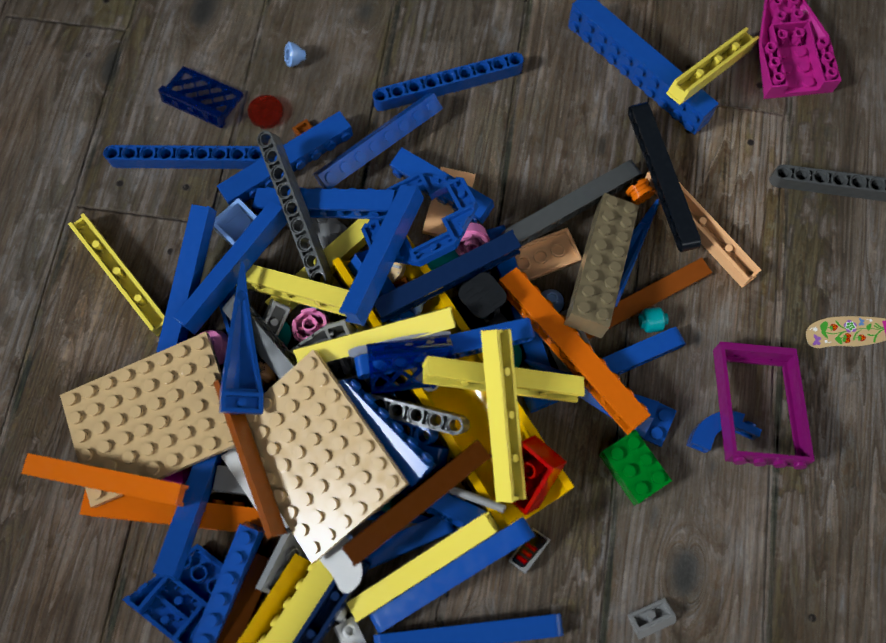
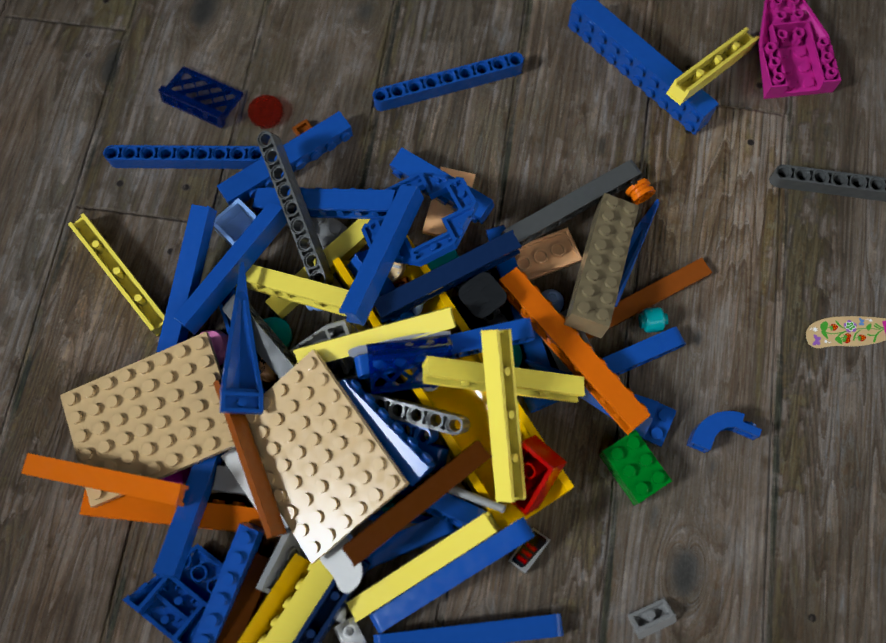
(276, 315): light grey slope -> none
(293, 54): light blue brick -> none
(308, 323): bright pink cone -> none
(378, 141): blue brick -> none
(474, 237): bright pink cone -> none
(664, 177): black beam -> none
(719, 243): light nougat tile -> none
(772, 356): magenta window -> none

